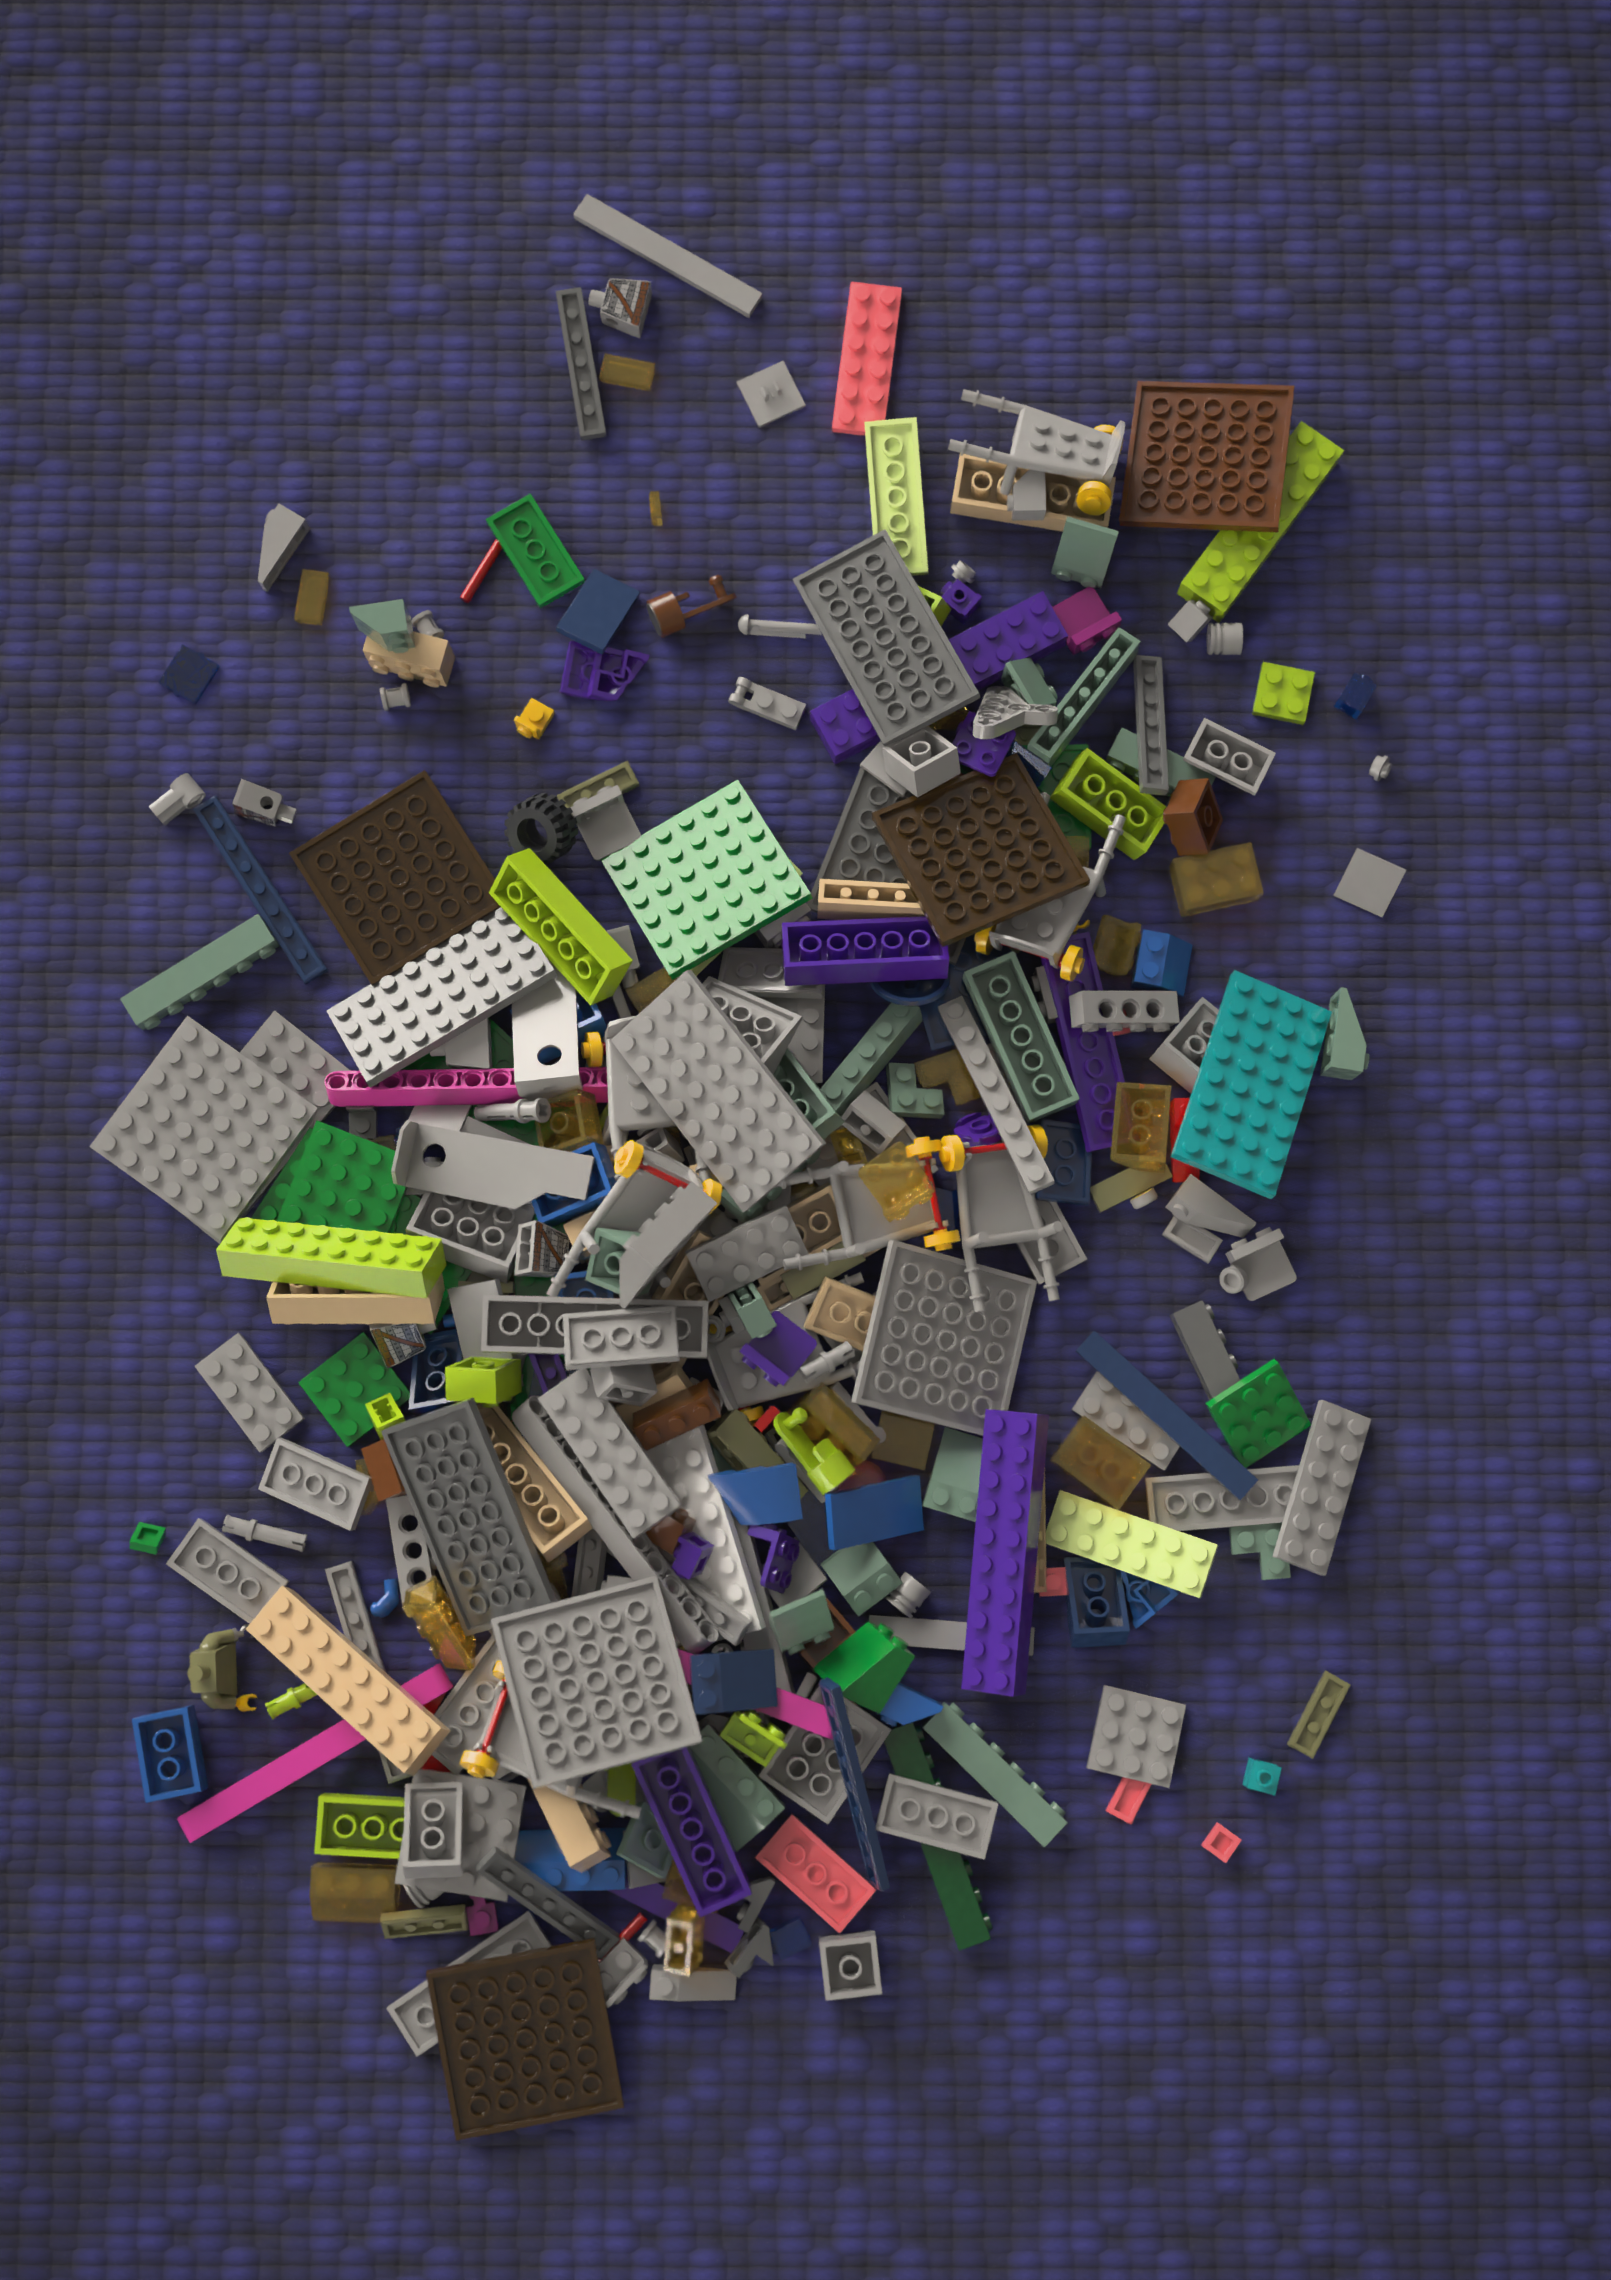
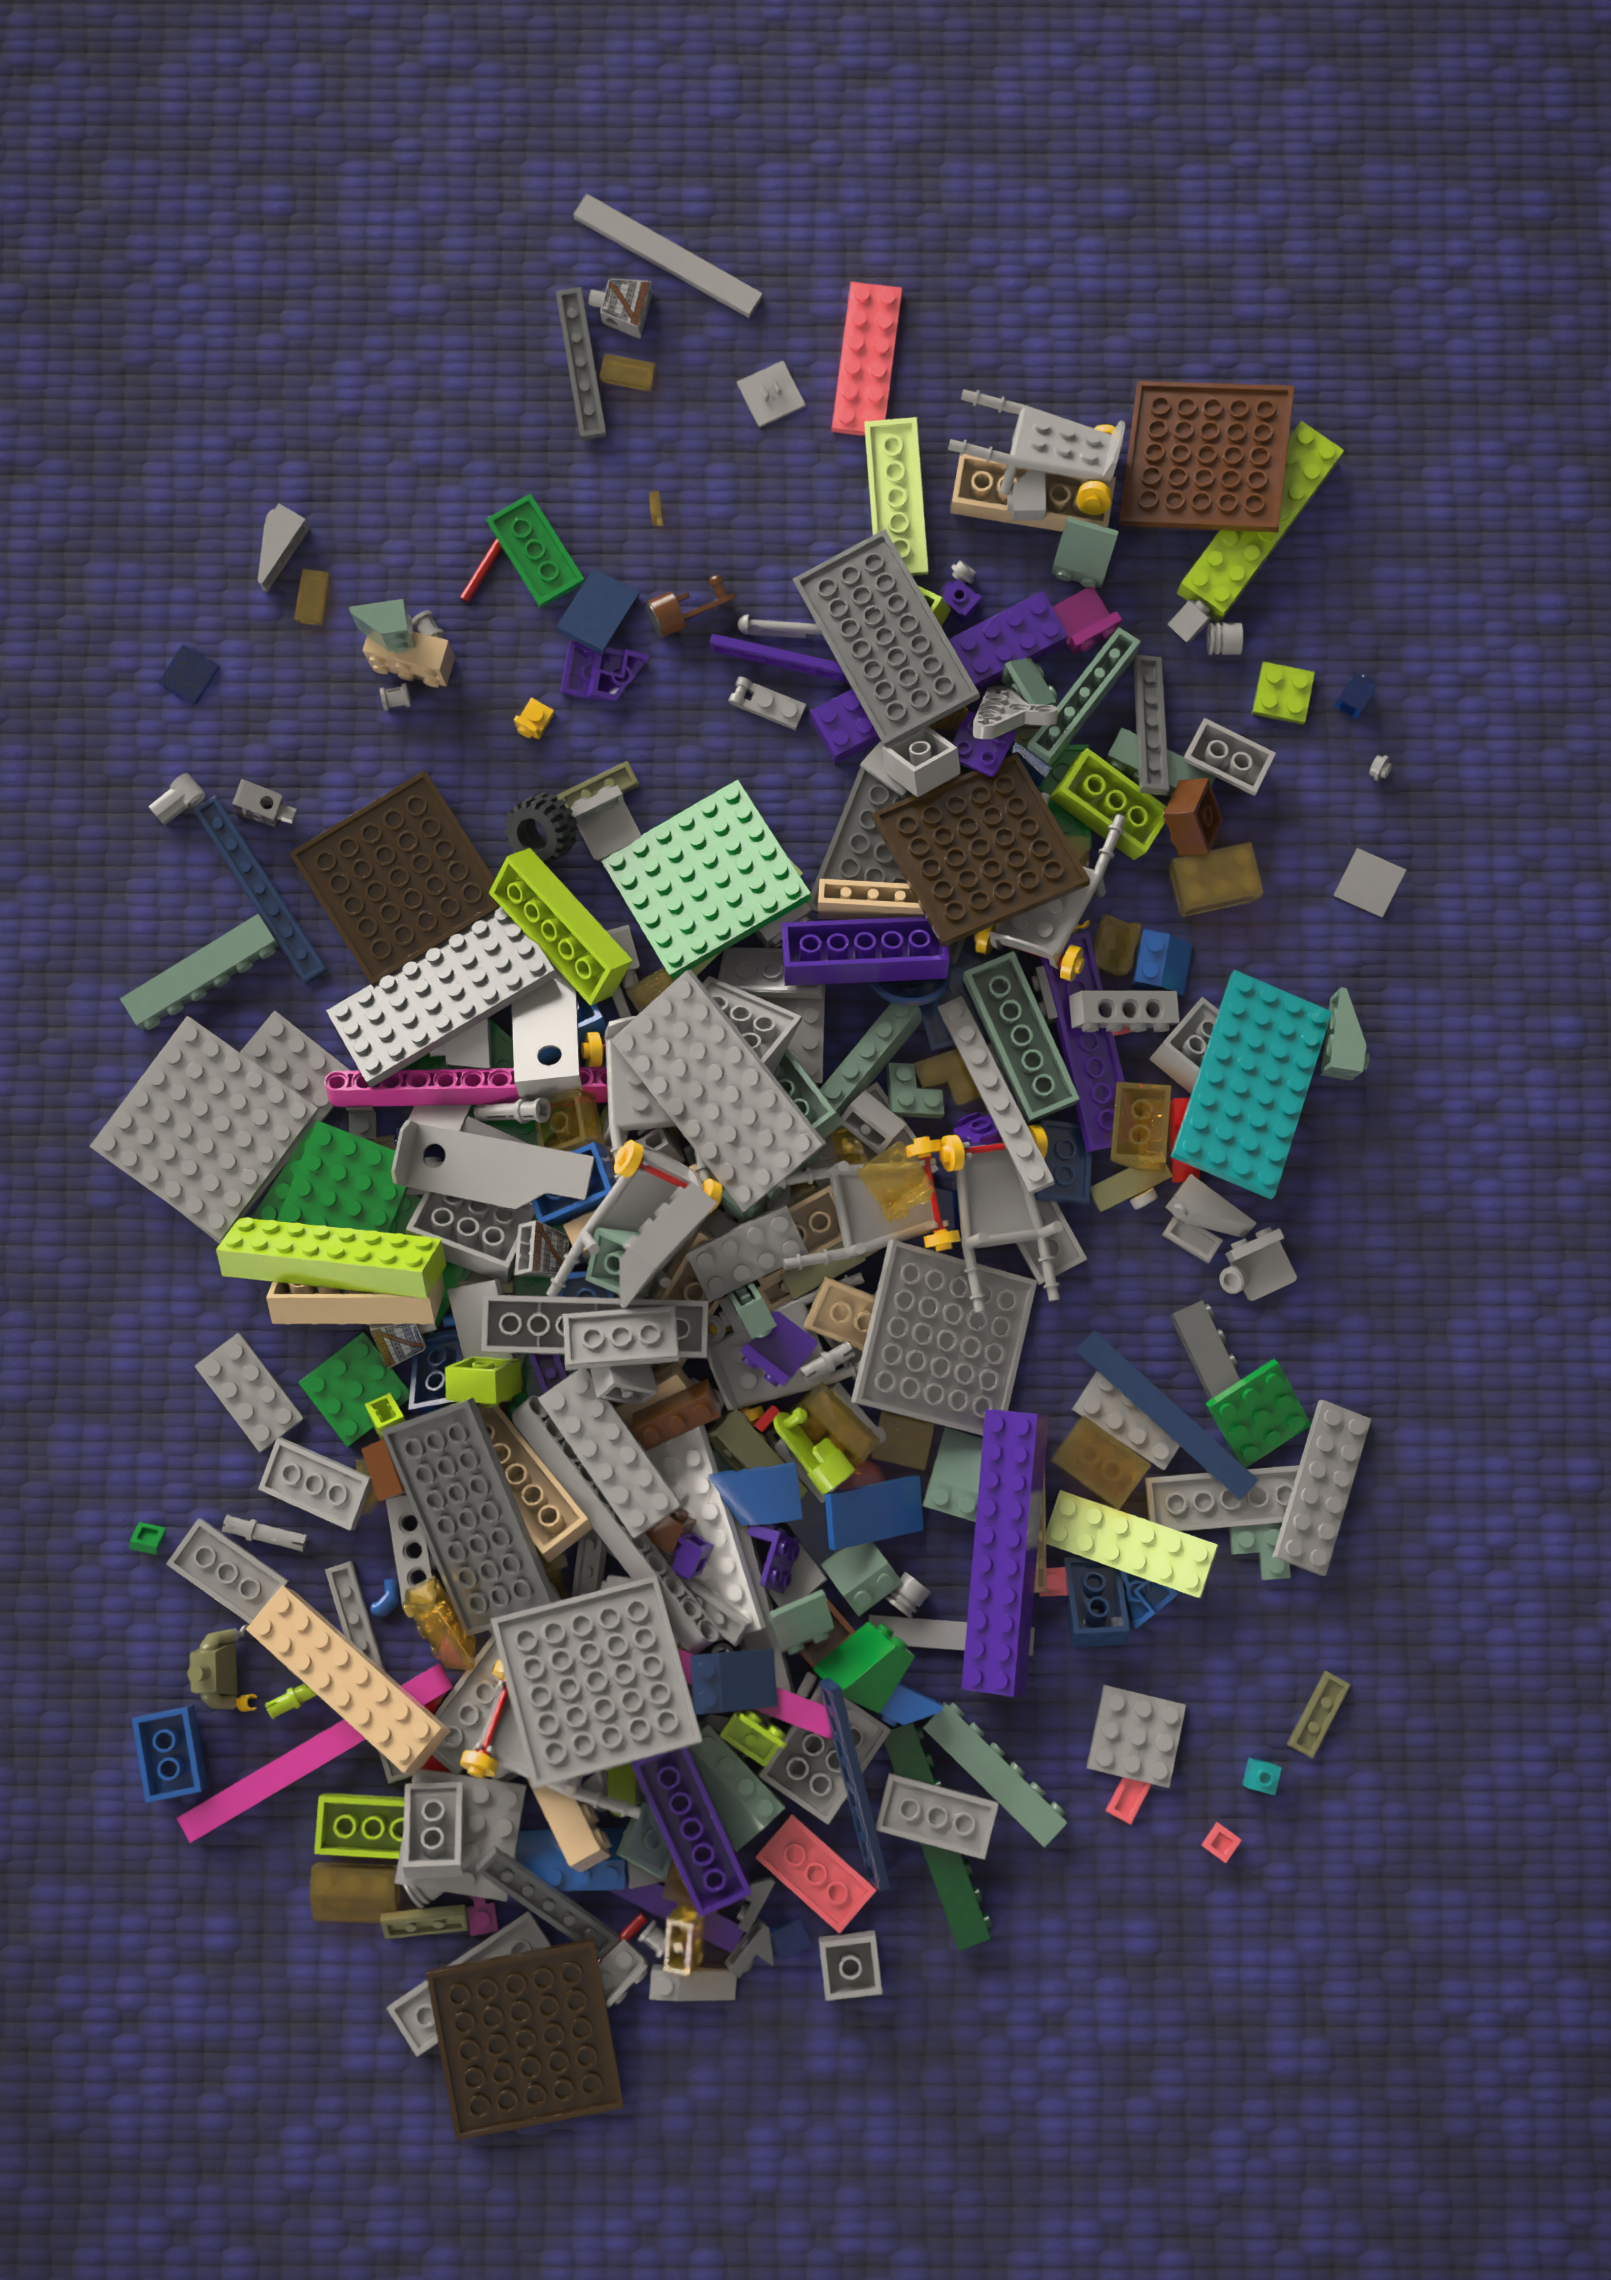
(777, 657): none -> dark purple tile

